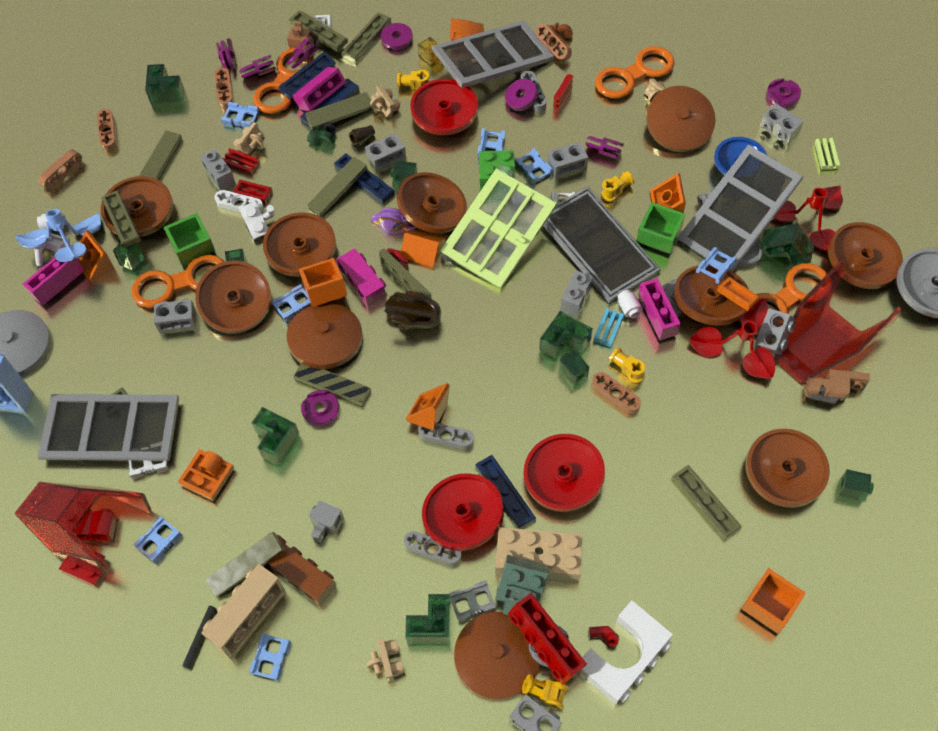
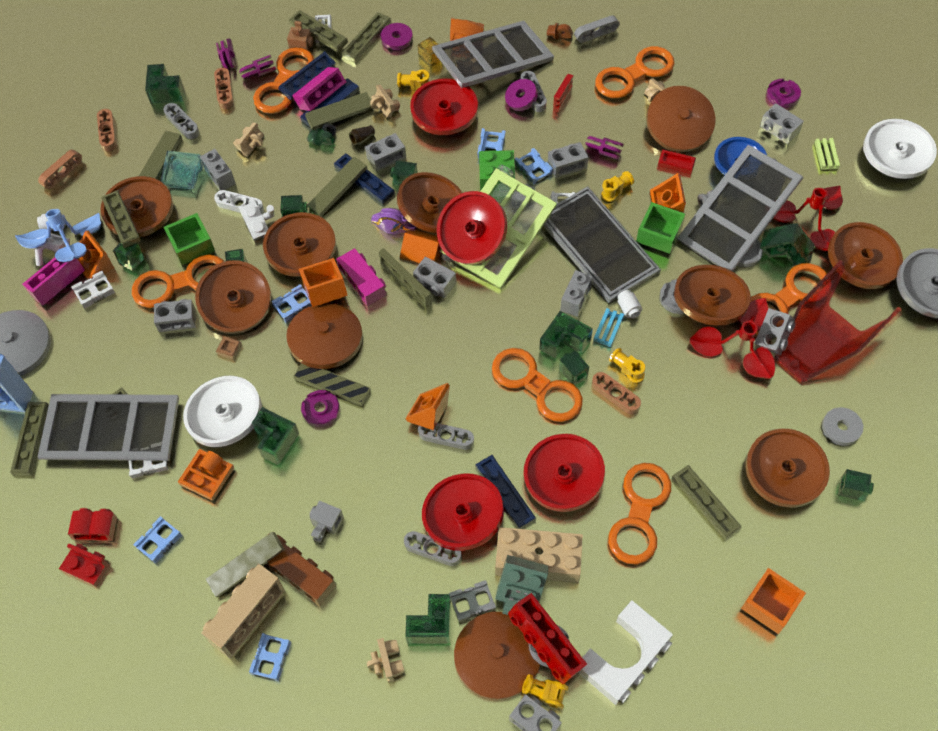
(29, 439): none -> olive tile
(57, 509): clear red windscreen -> none
(90, 284): none -> white piece
(181, 170): none -> clear light blue slope
(182, 127): none -> light grey beam
(198, 639): pearl dark grey bar -> none
(222, 411): none -> white dish
(228, 347): none -> medium nougat tile
(242, 111): light blue piece -> none
(242, 159): red tile -> none
(251, 191): red tile -> none
(293, 204): none -> clear green brick
(301, 53): magenta arm -> none
(398, 256): red arm -> none
(412, 310): dark brown hair -> none
(437, 274): none -> light grey brick
(472, 227): none -> red dish
(537, 384): none -> orange bar
(561, 44): nougat beam -> none
(587, 32): none -> light grey beam
(605, 633): red arm -> none
(639, 513): none -> orange bar
(658, 309): dark pink brick -> none
(676, 161): none -> red tile
(722, 267): light blue piece -> none
(738, 293): orange tile -> none
(835, 385): medium nougat plate -> none
(847, 417): none -> light grey tile
(899, 148): none -> white dish

